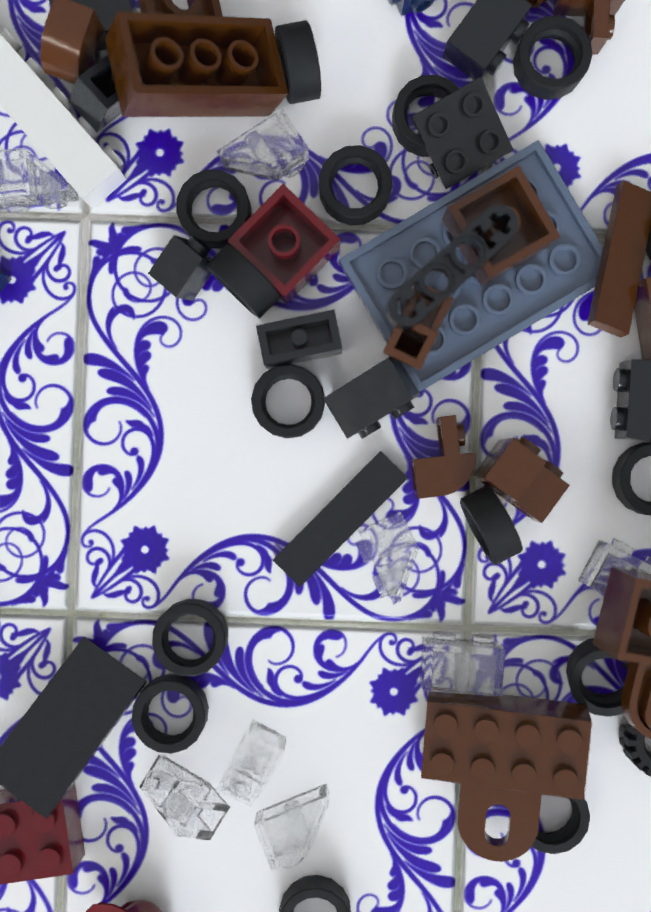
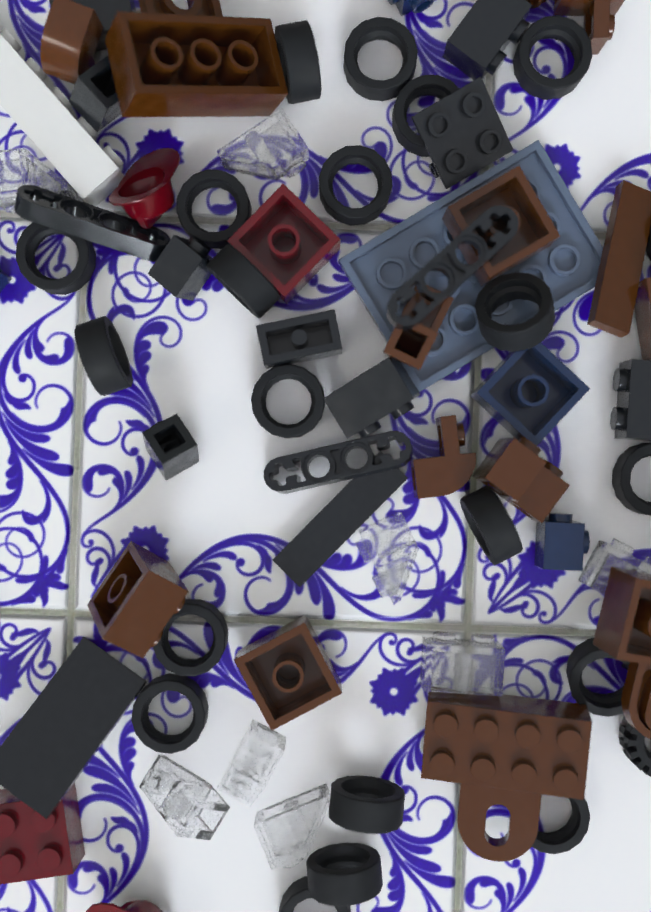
(25, 258): none -> black tyre
(89, 222): none -> black beam
(103, 356): none -> black tyre
(137, 600): none -> reddish brown brick
(147, 187): none -> dark red piece
(171, 446): none -> black brick
(288, 672): none -> reddish brown brick
(339, 468): none -> black beam
(344, 874): none -> black tyre
(366, 804): none -> black tyre
(379, 29): none -> black tyre
(509, 288): none -> black tyre
(530, 392): none -> dark blue brick
(561, 543): none -> dark blue brick

